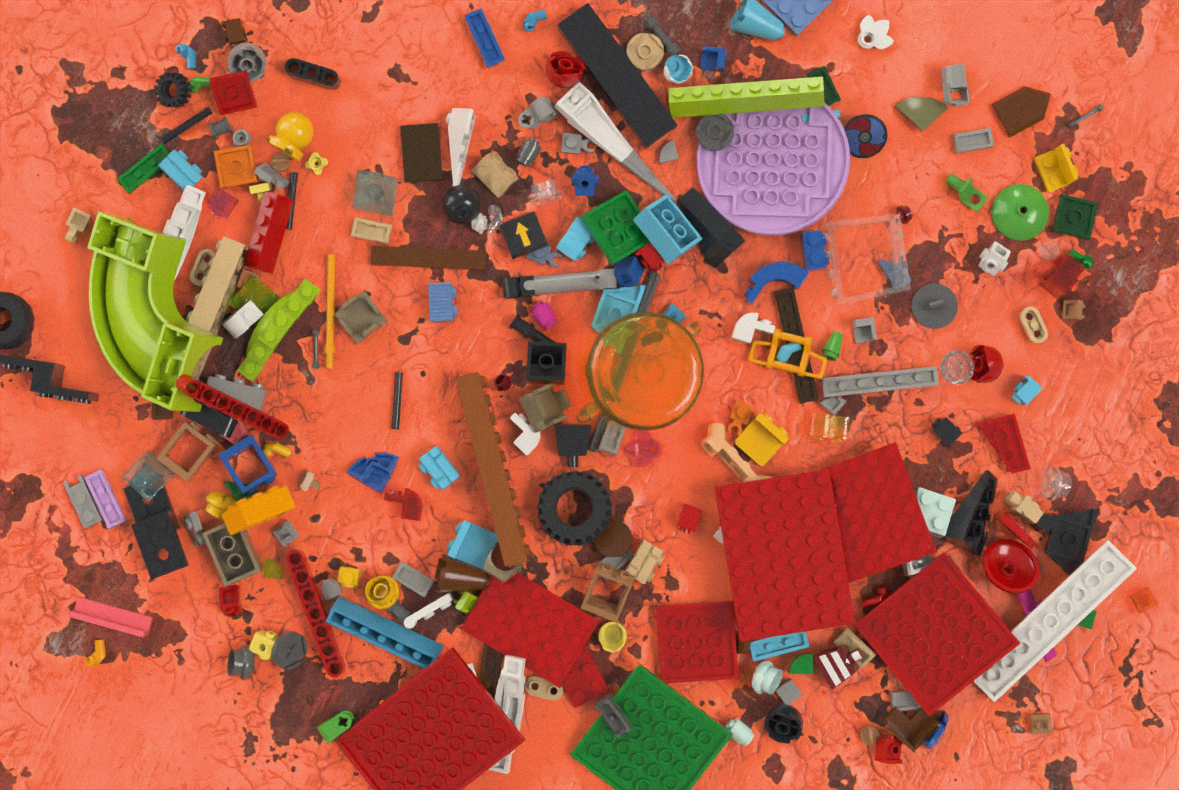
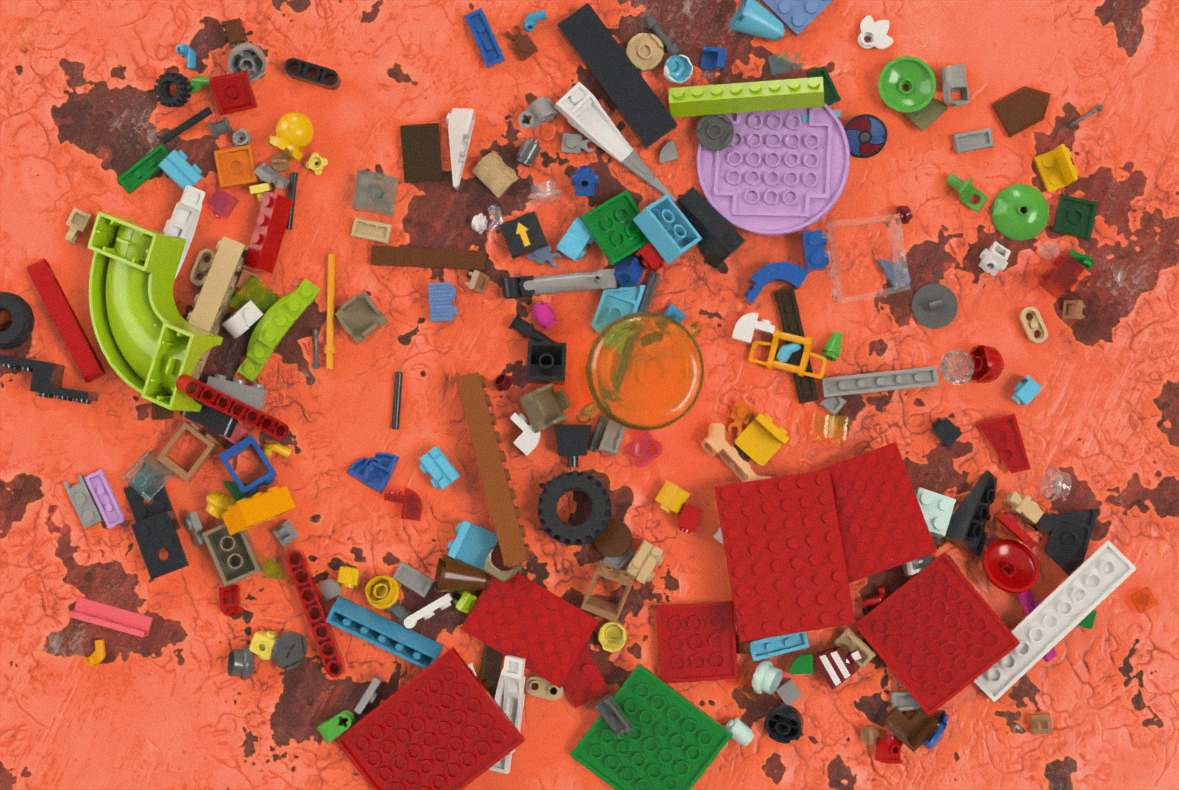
(66, 320): none -> red beam
(308, 481): medium nougat tile -> none
(369, 695): none -> light grey plate
(461, 204): black cylinder -> none
(478, 281): none -> medium nougat tile
(523, 45): none -> copper plate
(564, 69): red cylinder -> none
(671, 497): none -> yellow brick
(781, 63): none -> clear light blue plate
(864, 330): light grey panel -> none
(909, 72): none -> bright green dish

